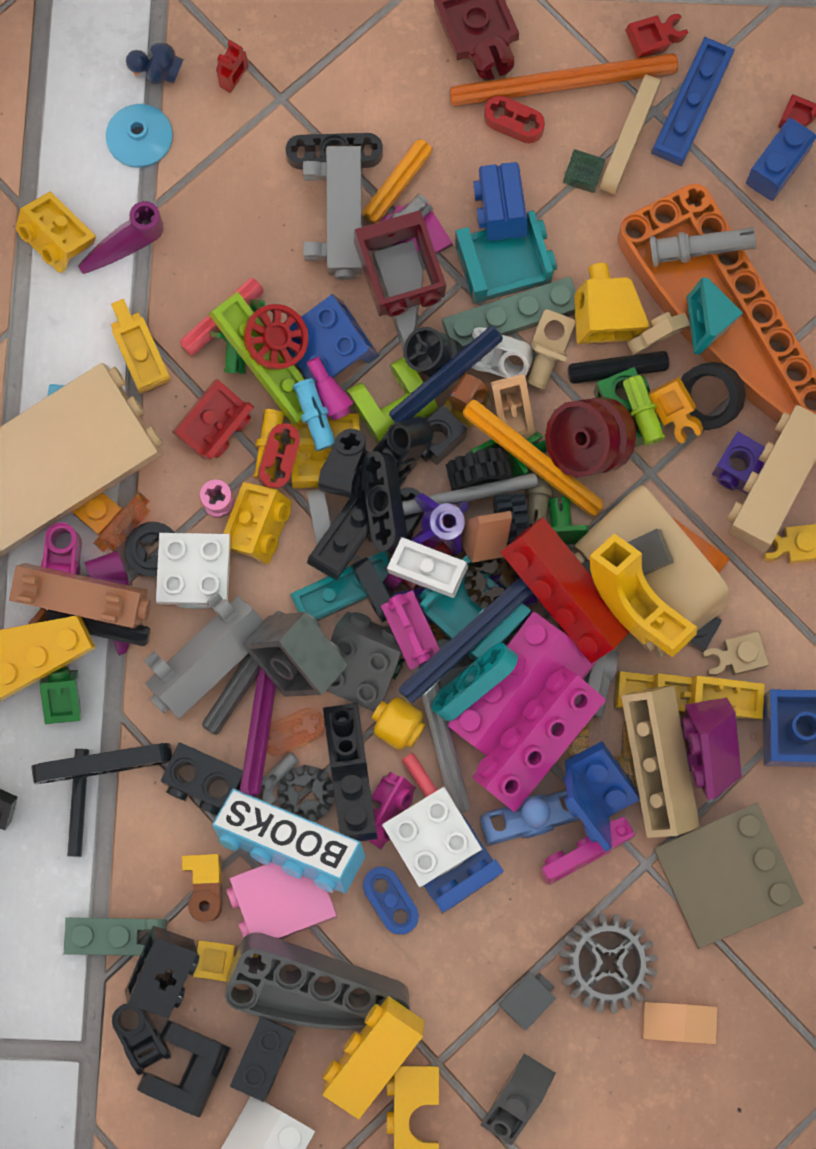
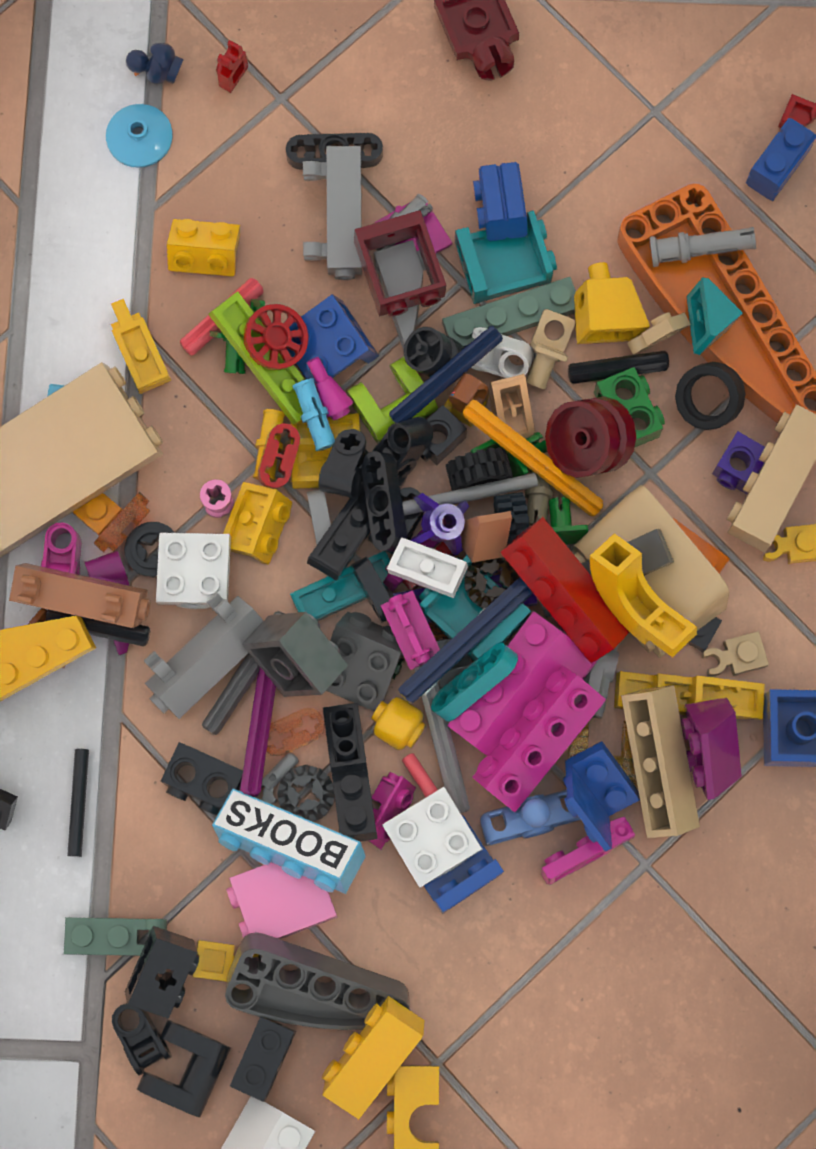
(53, 231): yellow bracket -> none
(60, 696): green bracket -> none
(101, 763): black beam -> none
(126, 238): magenta piece -> none
(203, 247): none -> yellow bracket
(207, 886): leg -> none
(213, 421): red bracket -> none
(391, 900): blue plate -> none
(397, 181): light orange axle -> none
(514, 119): red beam -> none
(518, 1099): dark grey slope -> none
(528, 999): dark grey brick -> none
(564, 79): orange axle -> none
(584, 171): clear green tile -> none
(584, 984): light grey gear -> none
(630, 134): tan beam -> none
(643, 410): lime axle -> none
(652, 36): red plate -> none
(675, 405): light orange plate -> none
(679, 1022): light nougat slope -> none
(693, 101): blue tile -> none
(728, 875): dark tan slope -> none

